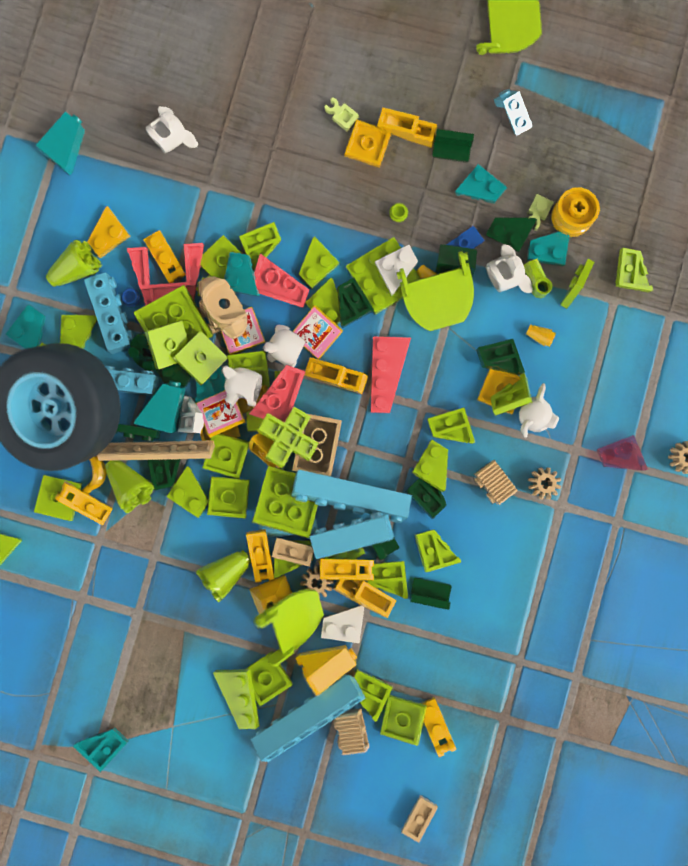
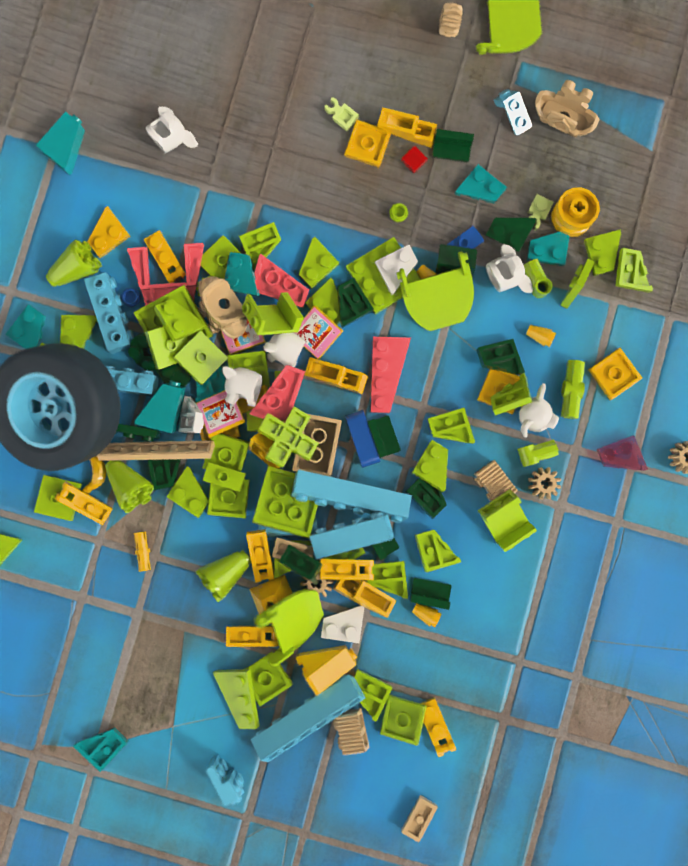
(142, 551): none -> yellow pin
(178, 320): none -> lime wing
(224, 477): none -> lime plate
(227, 784): none -> medium azure plate
(250, 636): none -> yellow plate
(273, 319): none -> lime panel
(301, 563): none -> dark green panel
(362, 438): none -> blue beam
(384, 436): none -> dark green panel
(414, 159): none -> red tile
(427, 614): none -> yellow cone
(450, 19): none -> tan gear
(506, 520): none -> lime panel
(534, 453): none -> lime piece
(572, 389): none -> lime piece
(574, 103): none -> tan piece
(603, 251): none -> lime wing
(615, 374): none -> yellow tile

